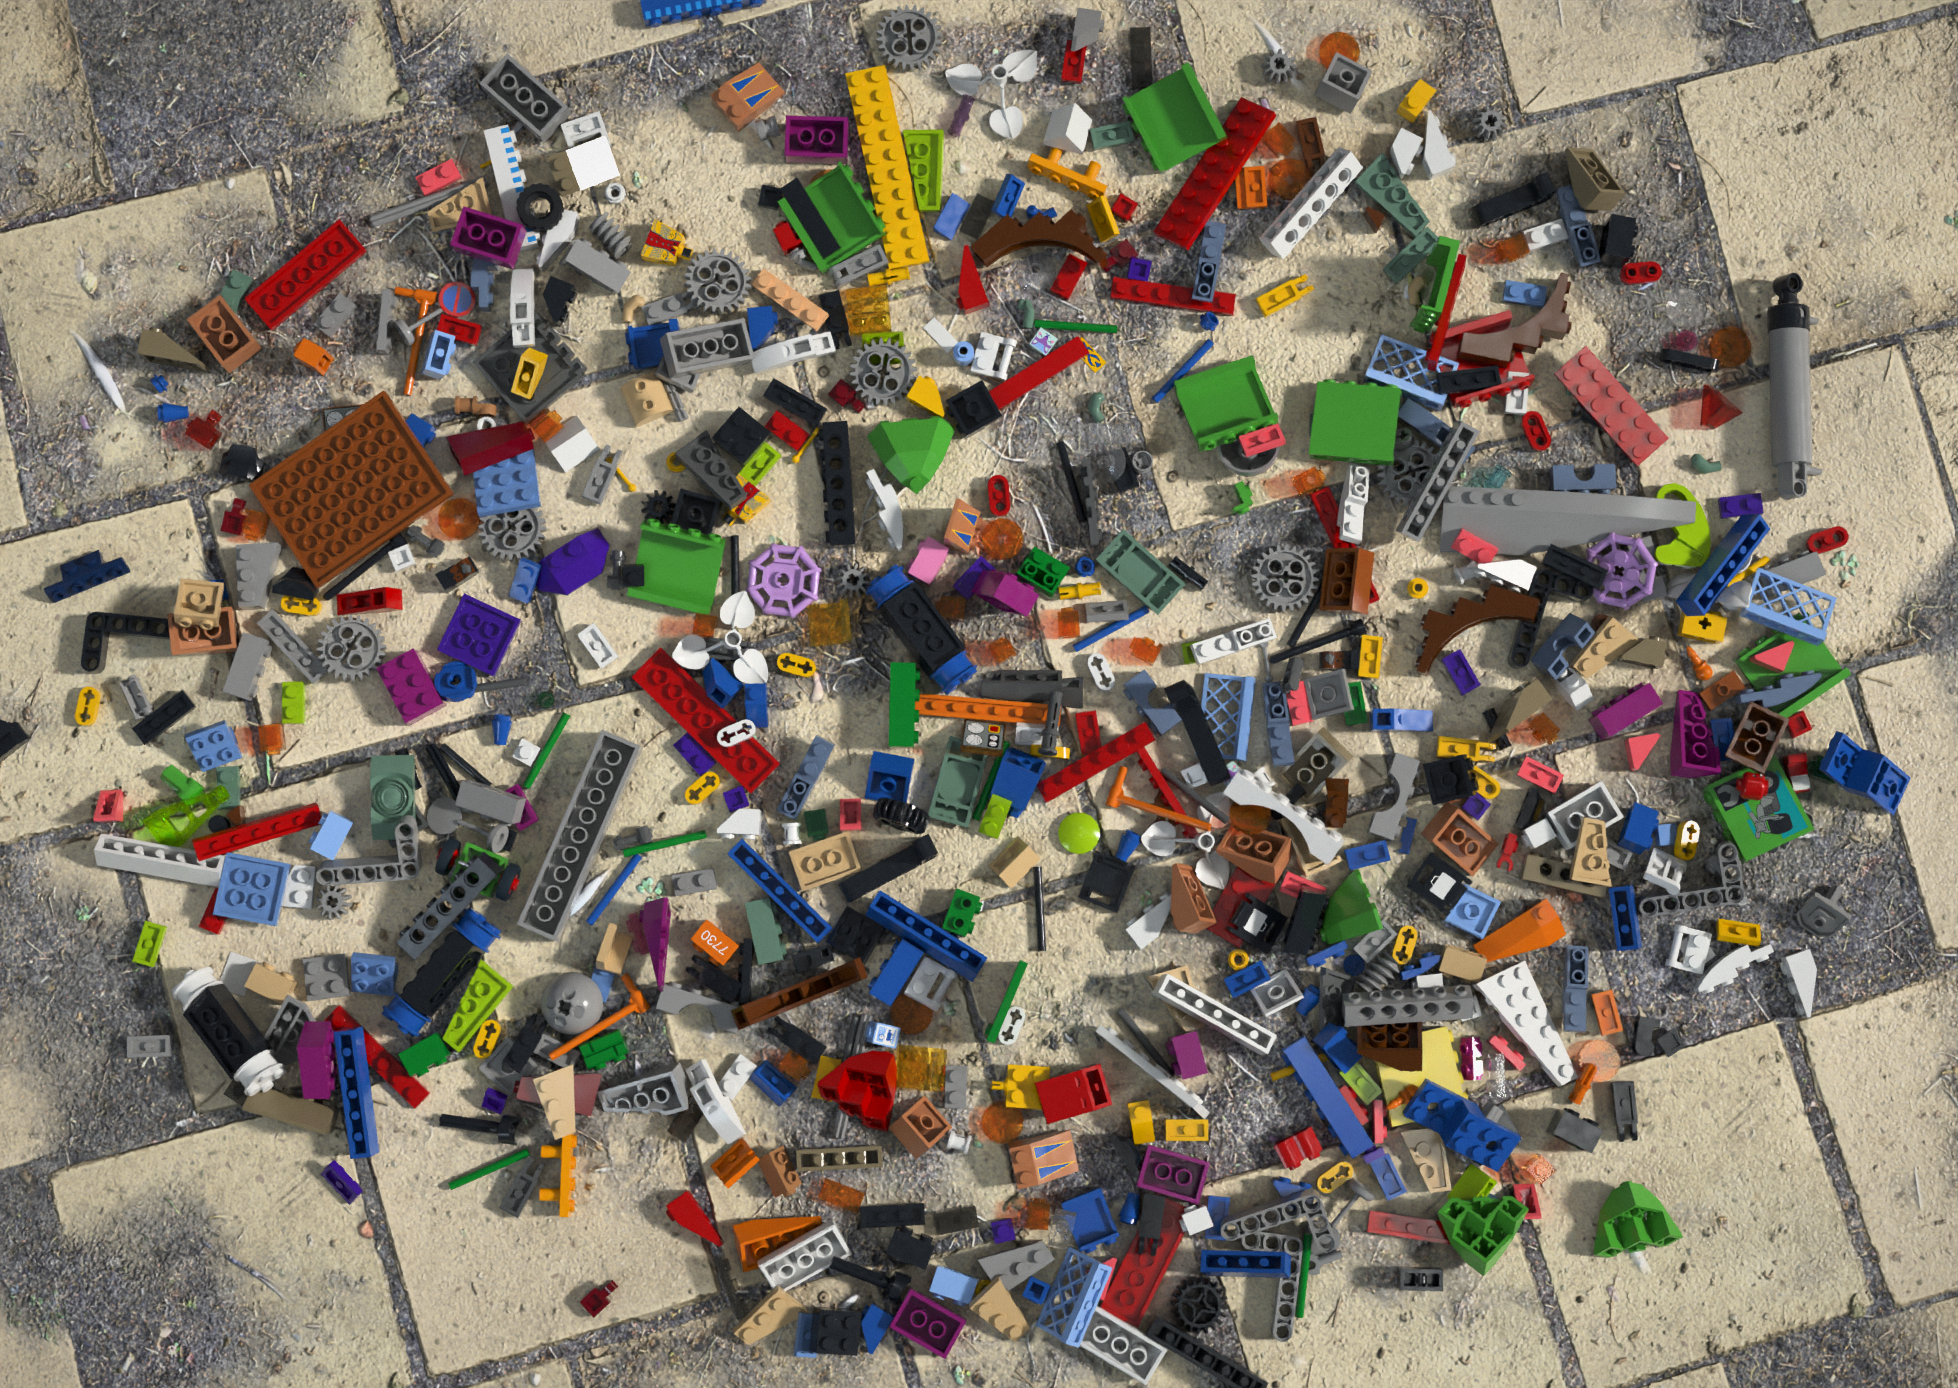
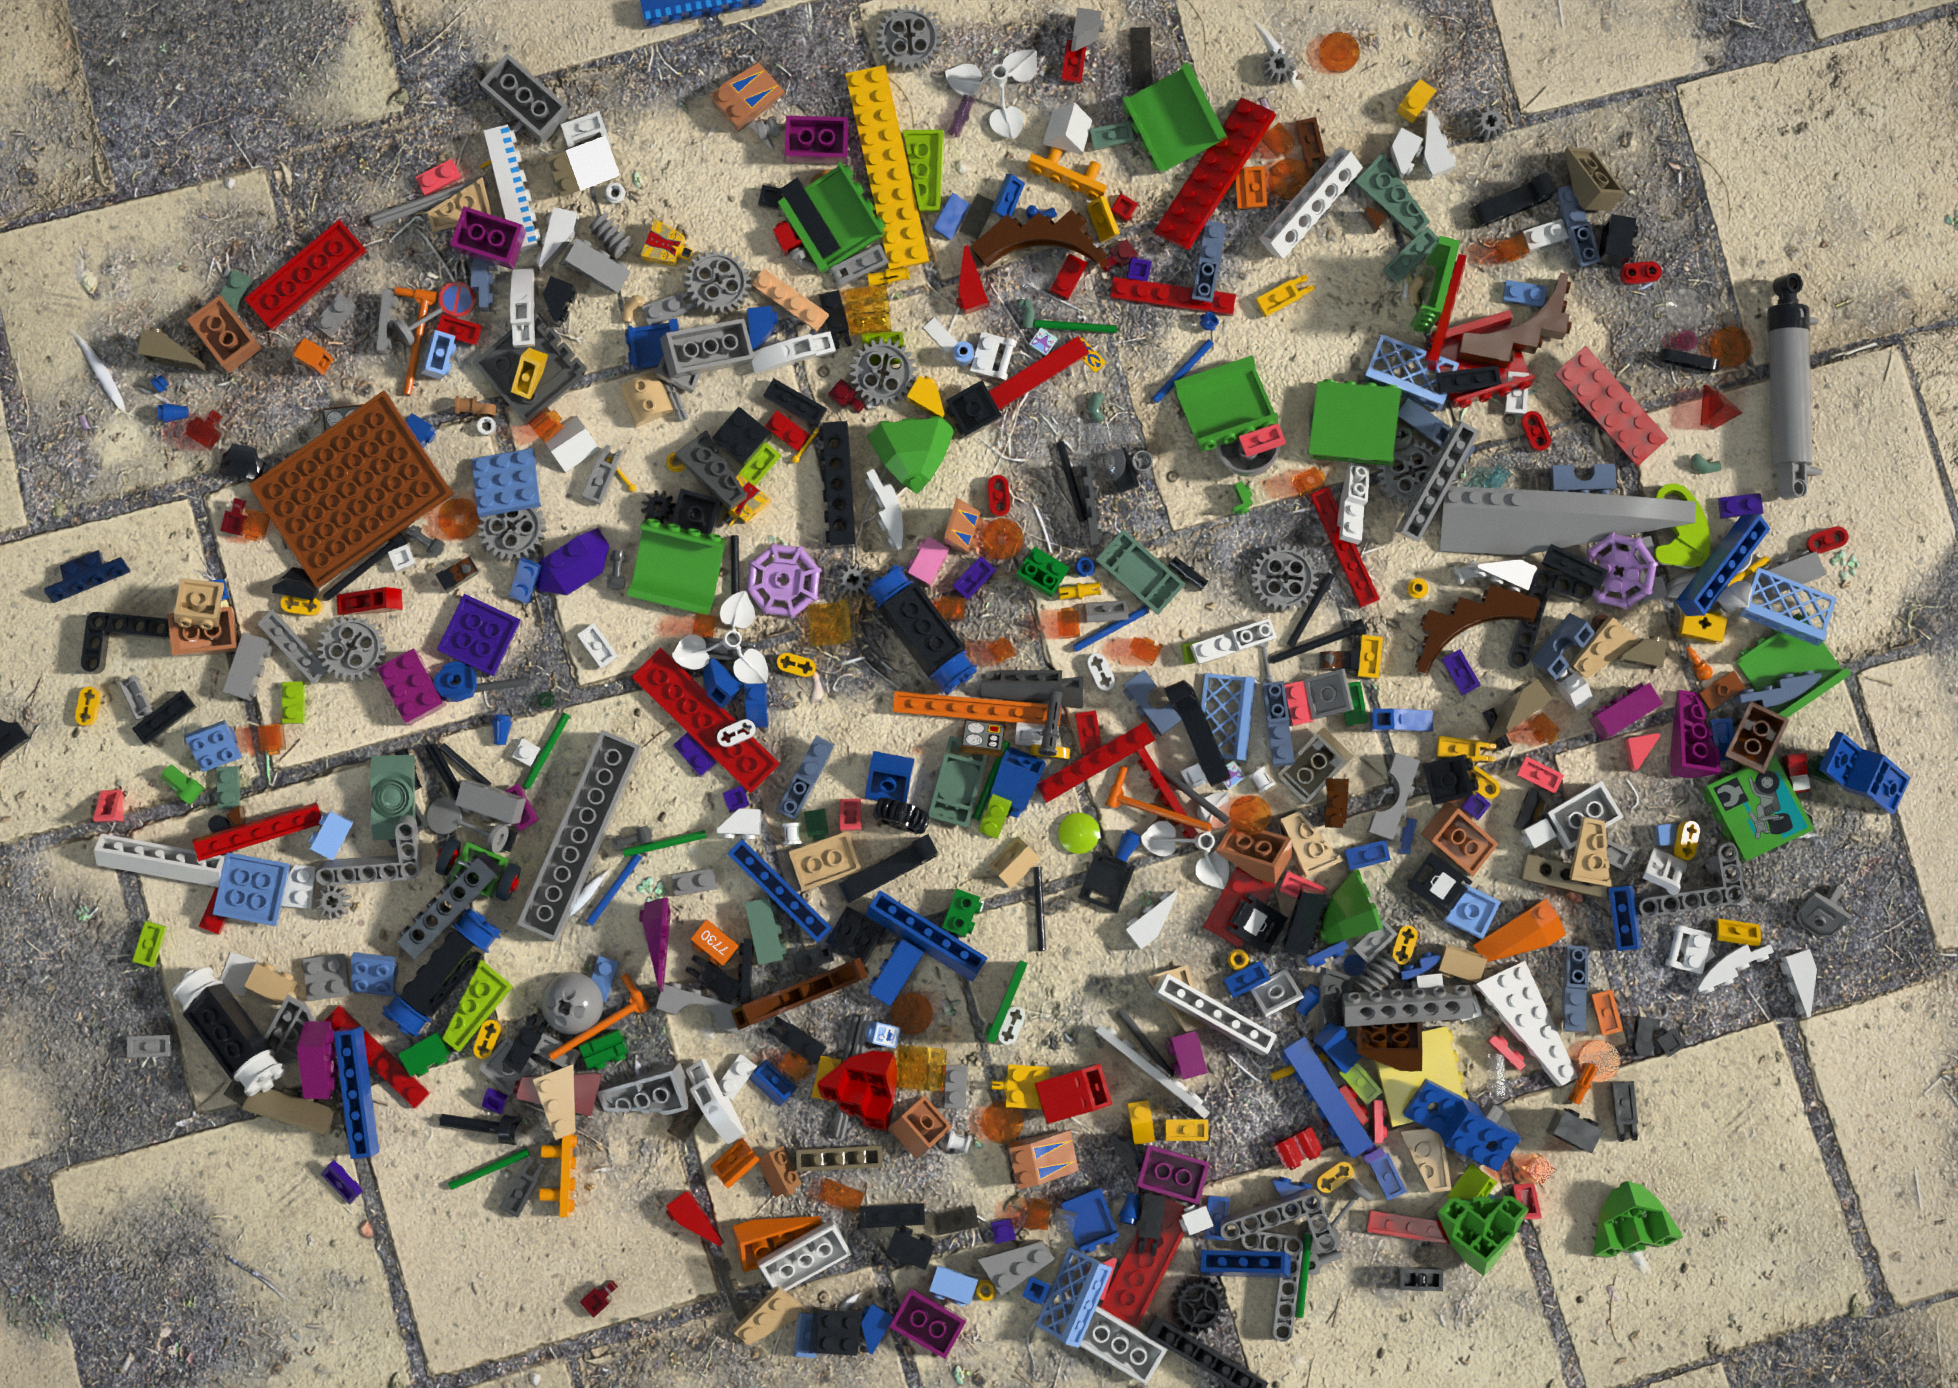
(165, 831): clear neon green plate -> none
(255, 573): light grey wedge -> none
(489, 446): dark red slope -> none
(540, 191): black tyre -> none
(613, 950): tan panel -> none
(633, 575): black plate -> none
(639, 944): clear pink plate -> none
(699, 784): yellow beam -> none
(892, 1284): black piece -> none
(902, 705): green brick -> none
(924, 980): white plate -> none
(1000, 1310): tan wing -> none
(1005, 592): magenta brick -> none
(1188, 901): nougat slope -> none
(1292, 675): dark grey bar -> none
(1293, 795): black axle -> none
(1320, 840): white arch -> none
(1343, 83): light grey slope -> none
(1346, 580): dark orange slope -> none
(1404, 1097): orange bar -> none
(1470, 1049): dark pink hinge -> none
(1474, 547): coral plate -> none
(1509, 846): red plate -> none
(1638, 828): blue brick -> none
(1752, 786): red head -> none
(1775, 658): coral slope -> none
(1798, 724): red tile -> none

